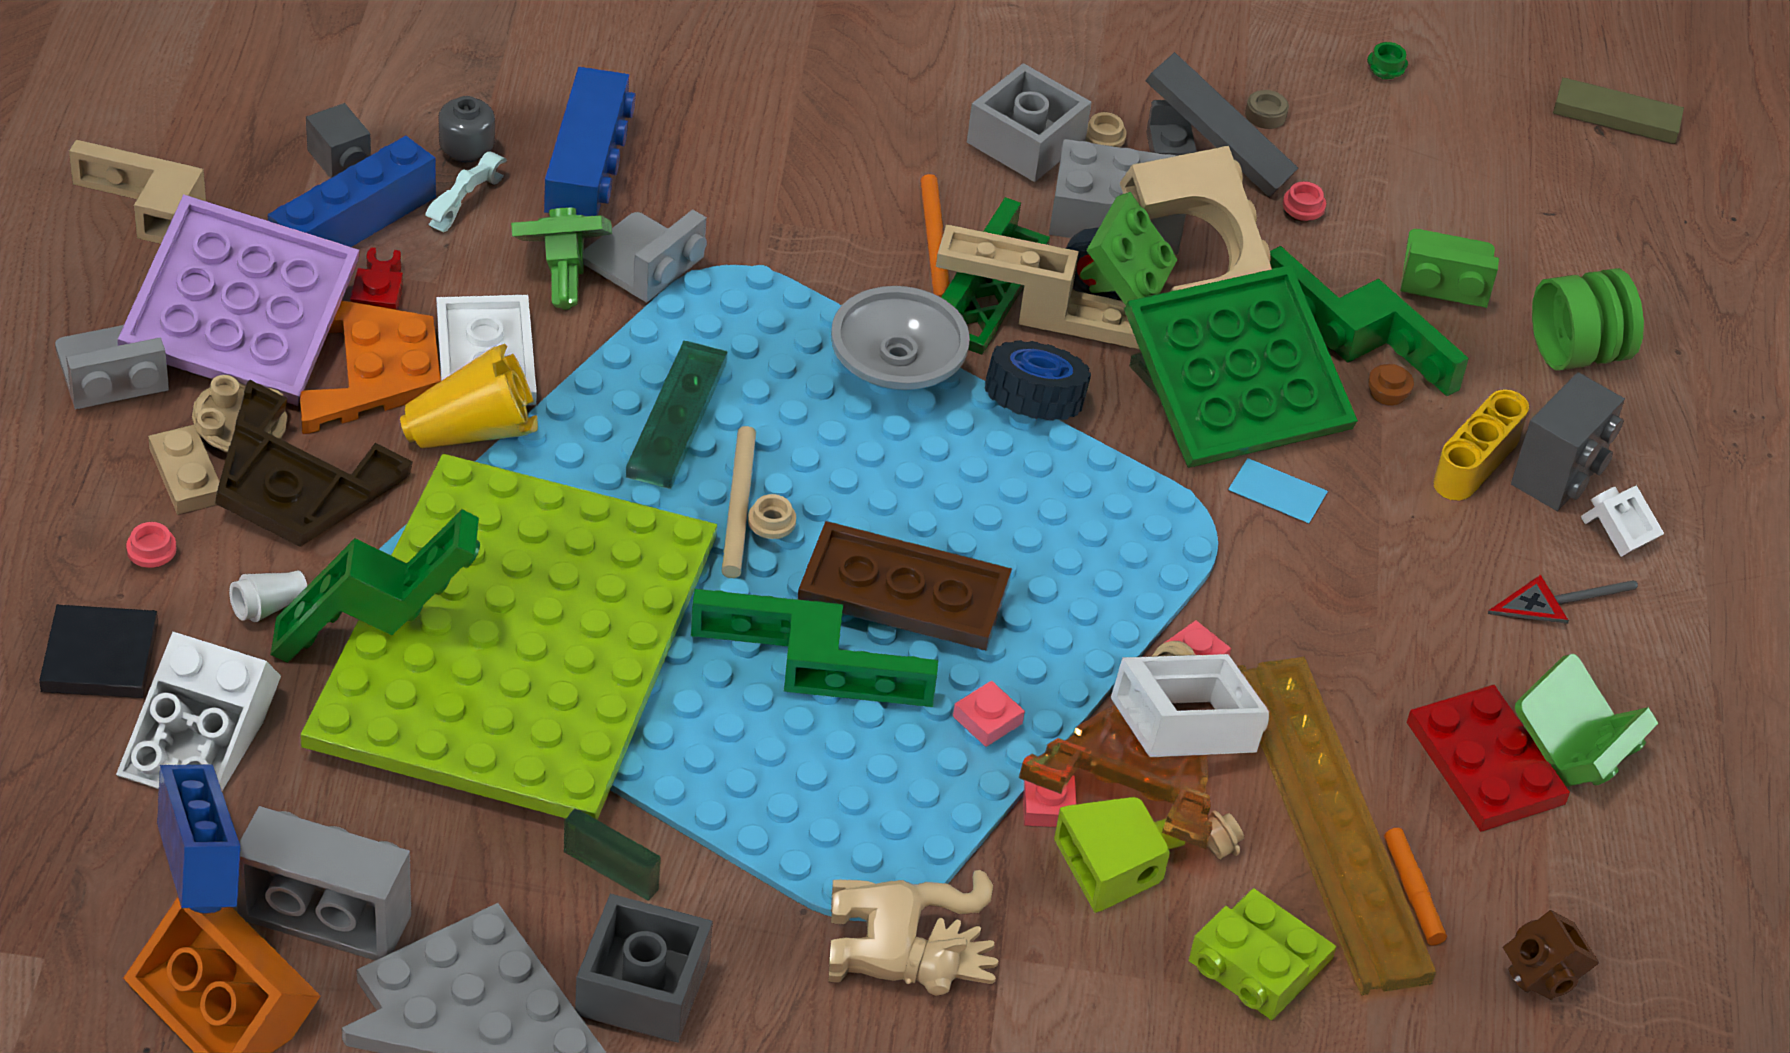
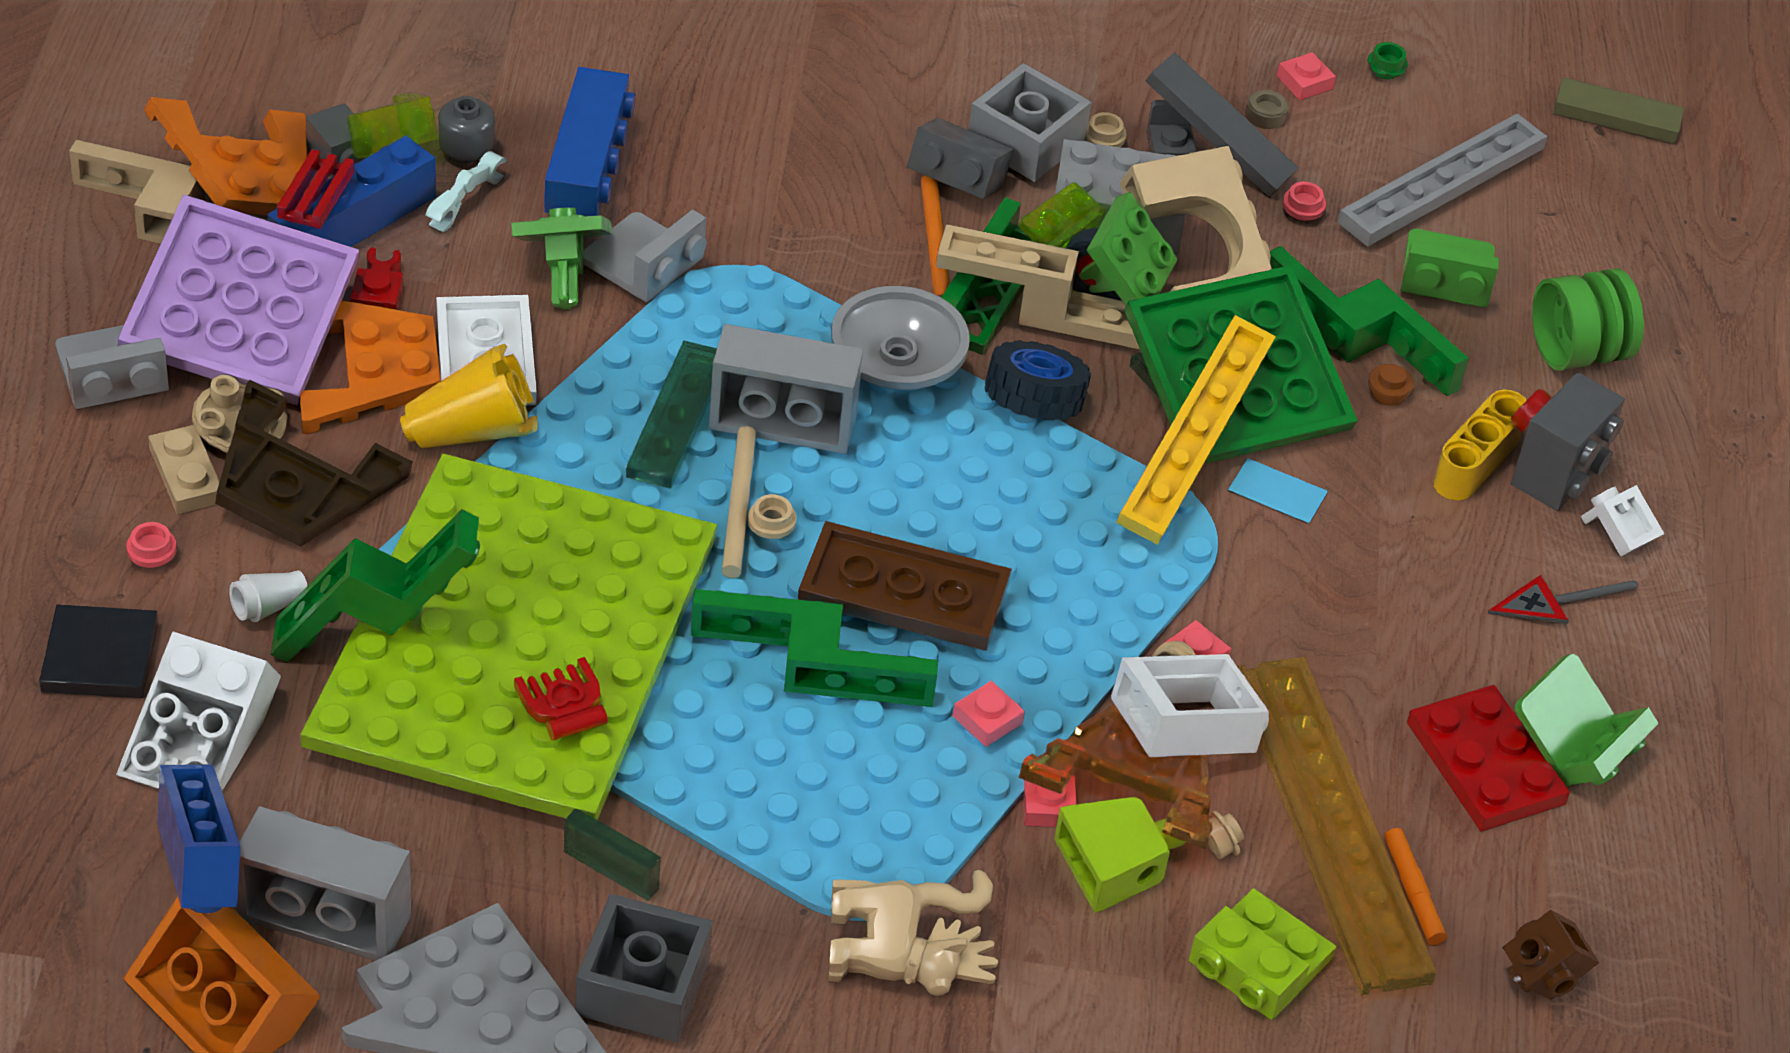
(232, 170): none -> orange wing
(325, 167): none -> red tile
(381, 126): none -> clear neon green bracket
(568, 704): none -> red piece
(785, 388): none -> light grey brick
(960, 158): none -> dark grey brick
(1062, 217): none -> clear neon green bracket
(1195, 430): none -> yellow plate
(1306, 76): none -> coral plate
(1441, 179): none -> light grey plate
(1529, 409): none -> red tile

